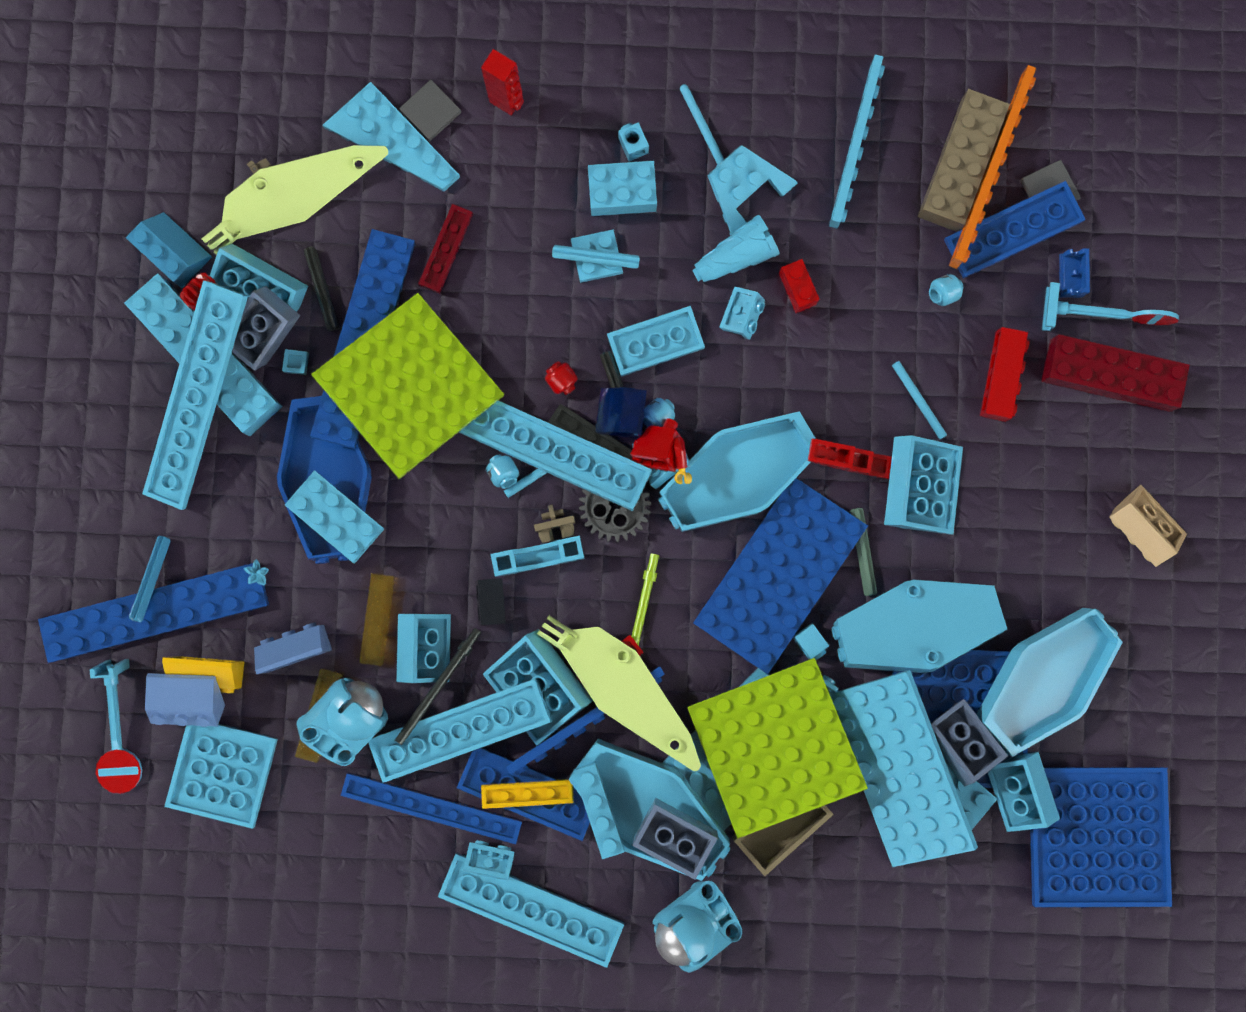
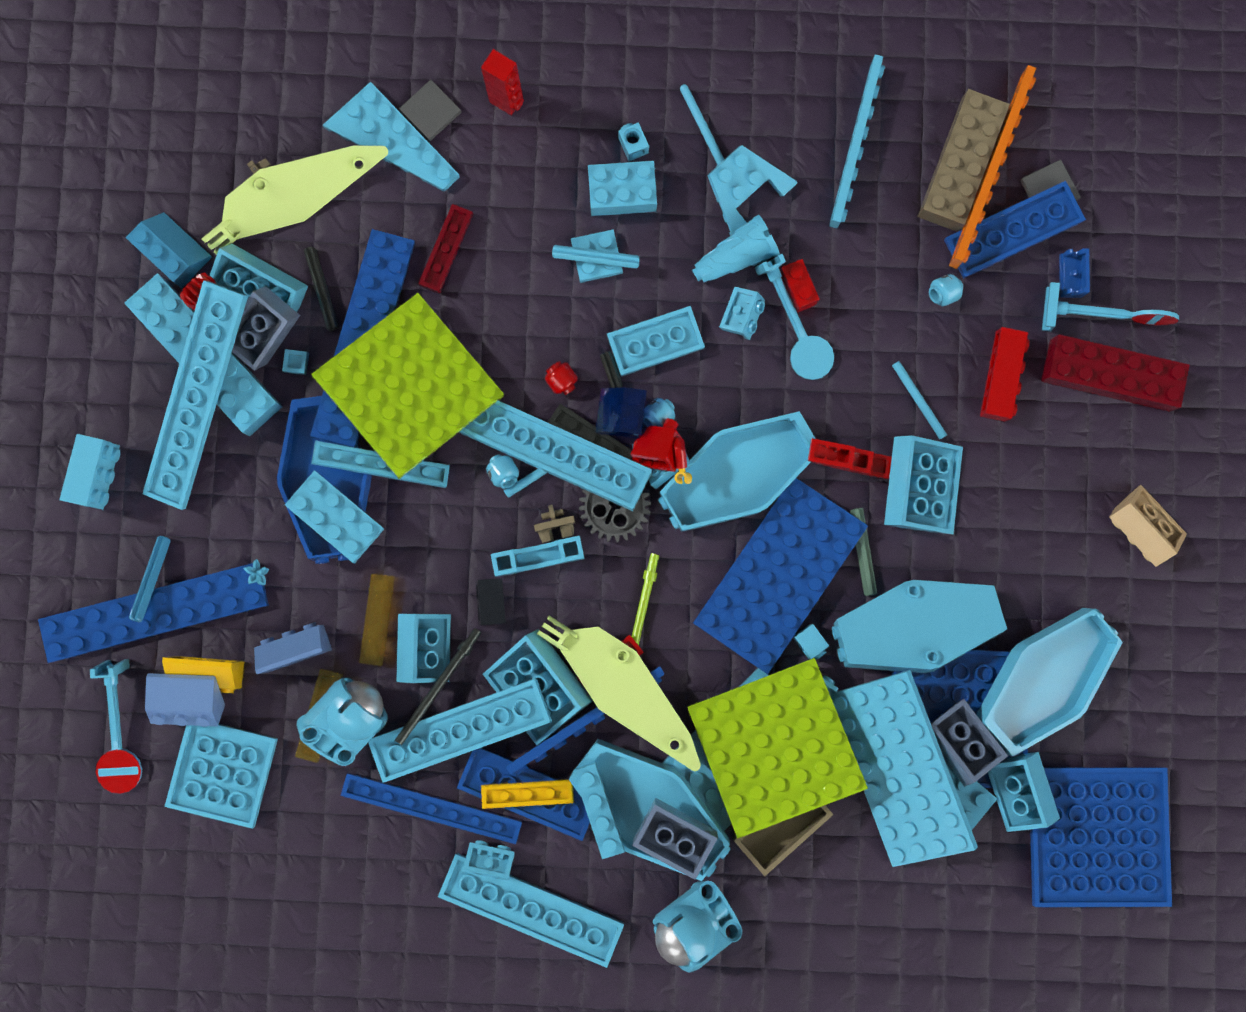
(90, 472): none -> medium azure brick
(371, 463): none -> medium azure tile
(811, 355): none -> medium azure piece

